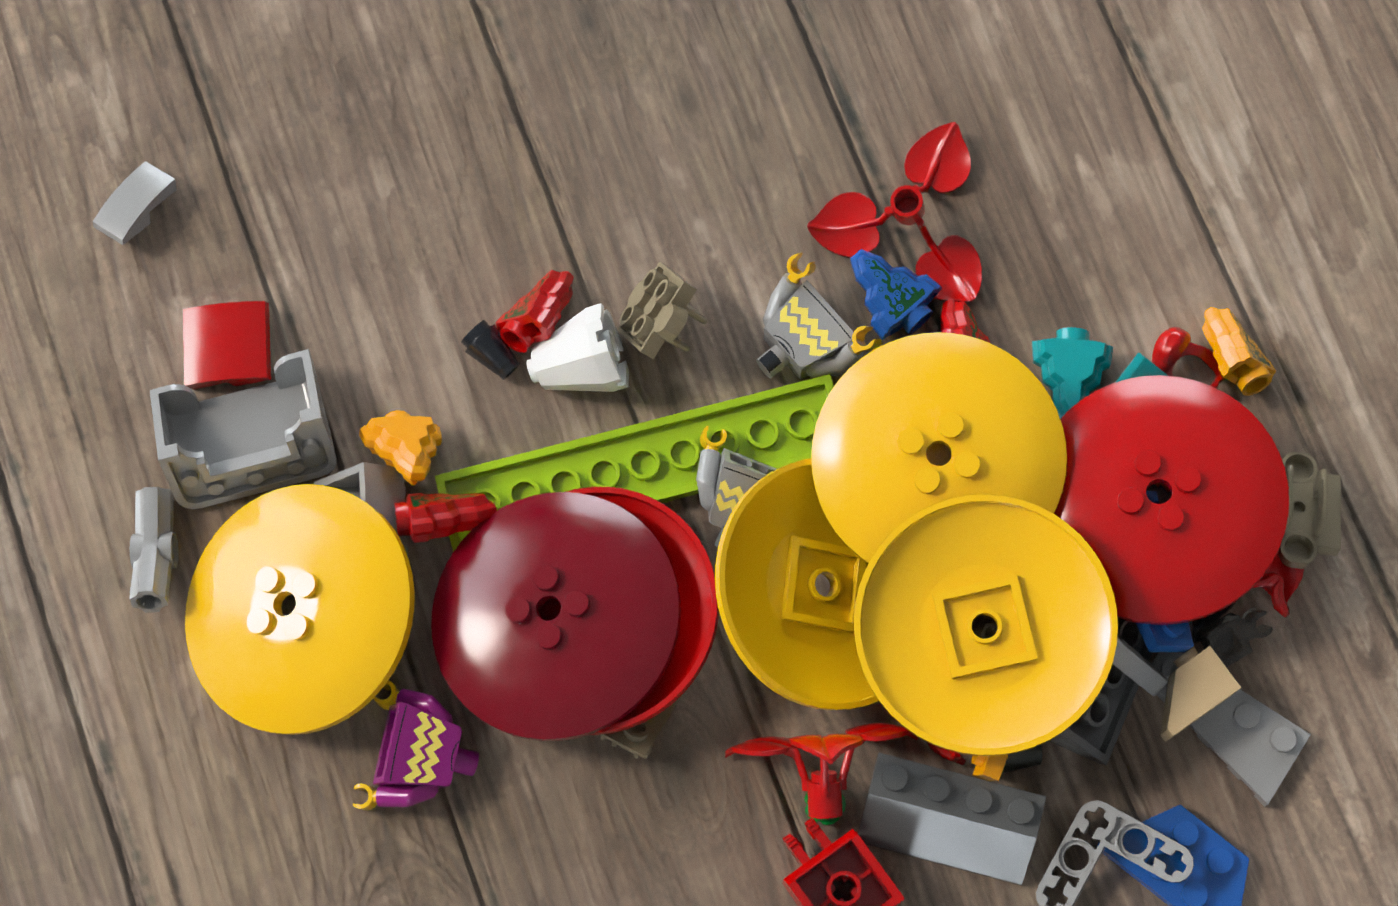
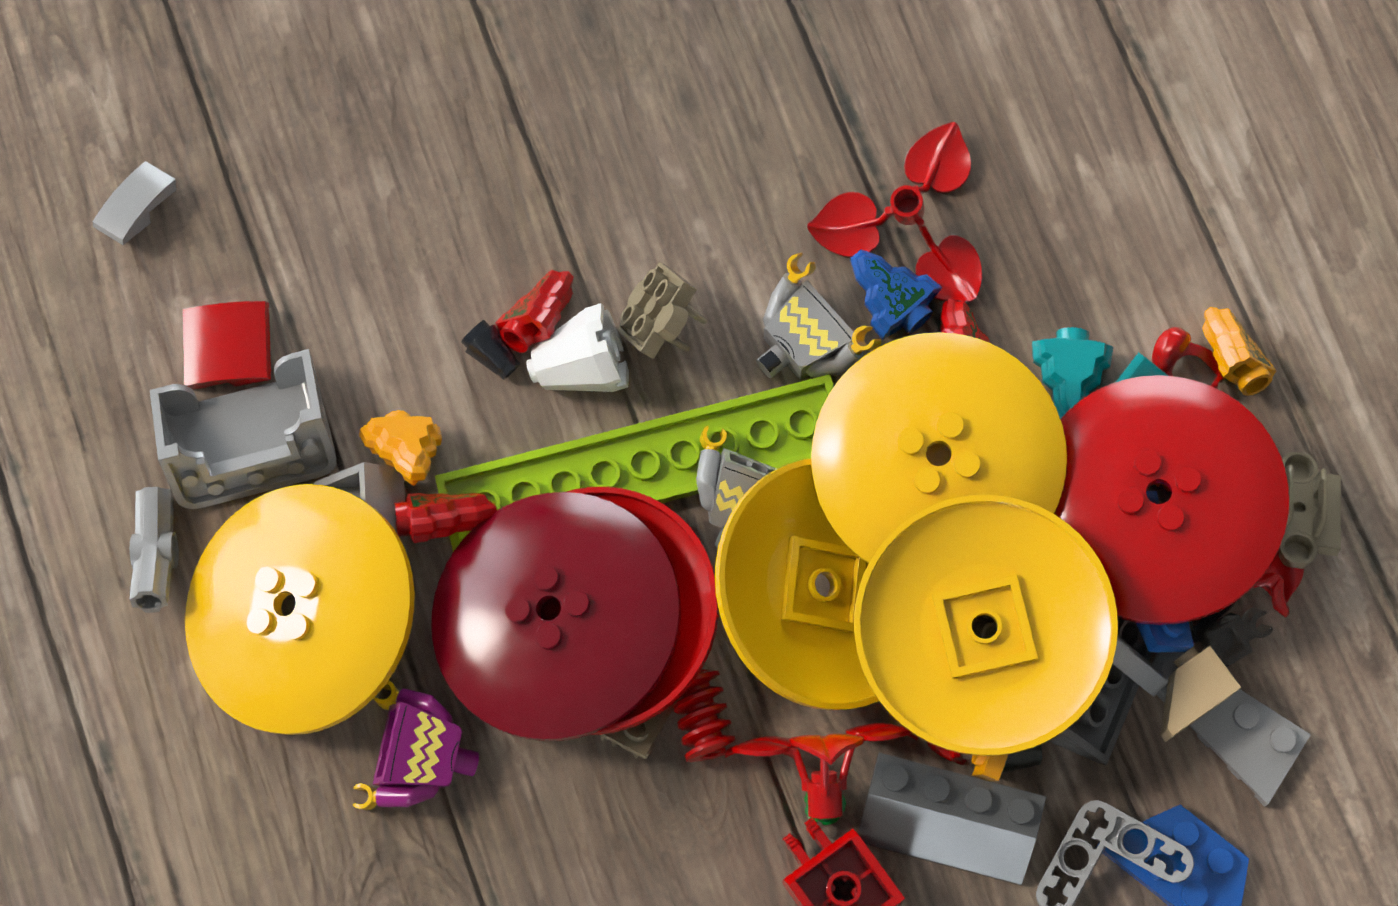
(702, 719): none -> red piece

